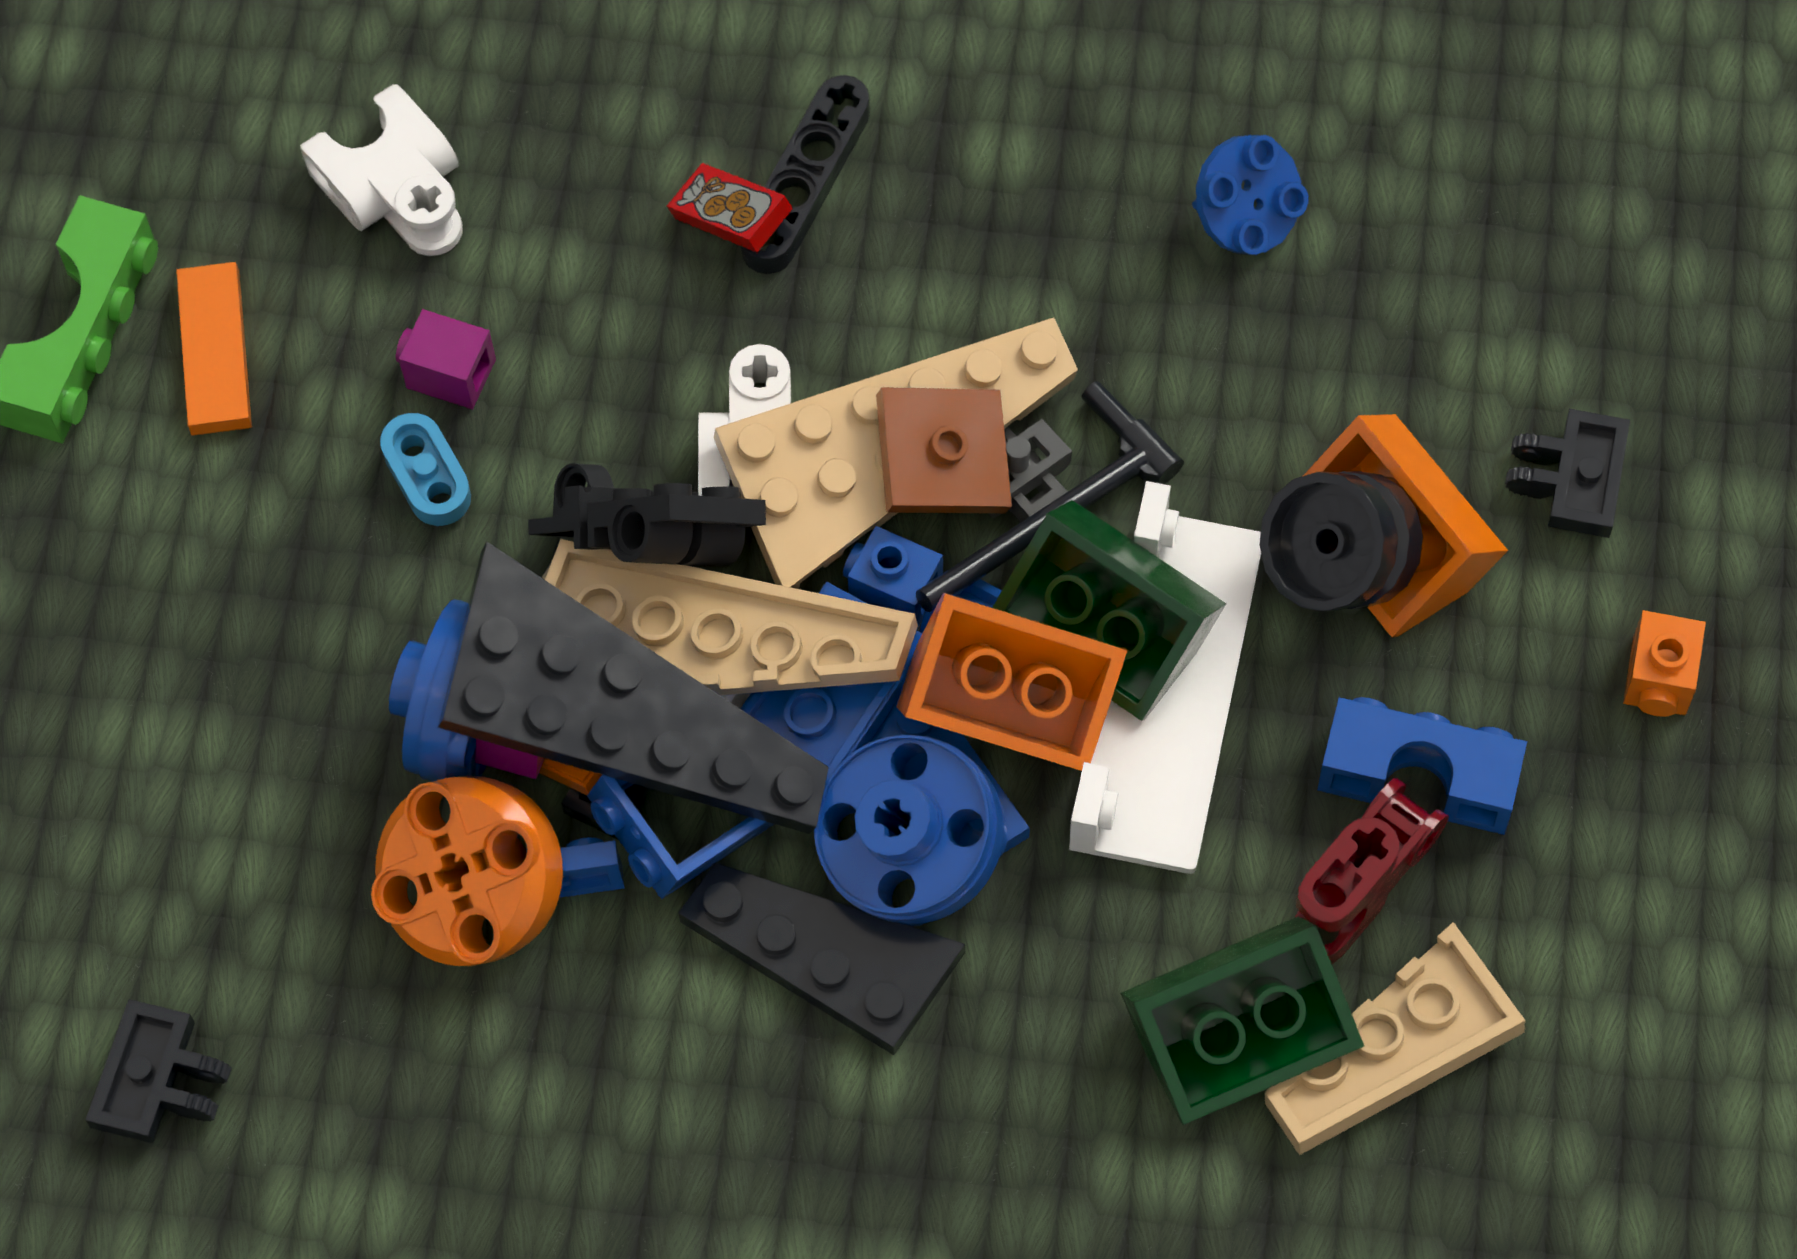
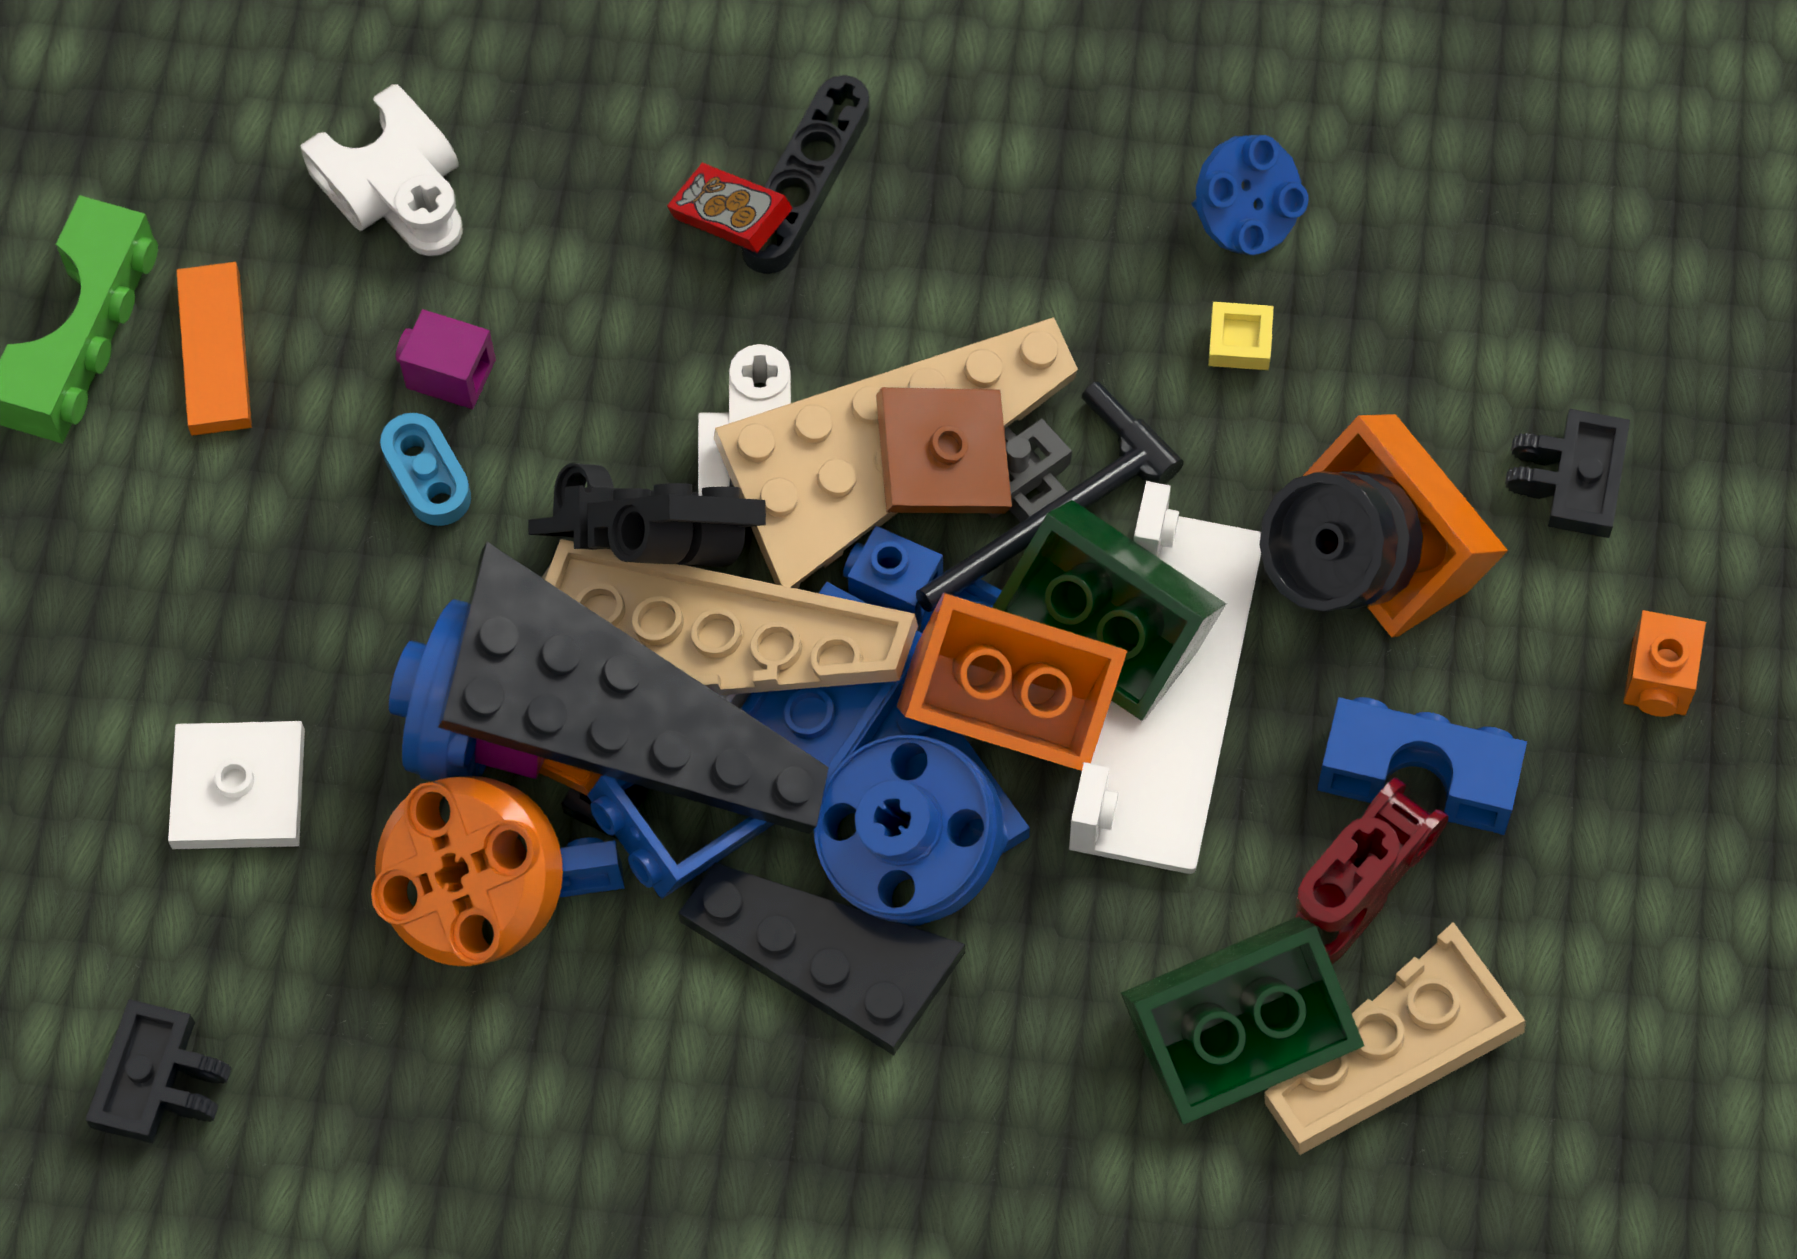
(236, 785): none -> white plate
(1241, 336): none -> light yellow plate

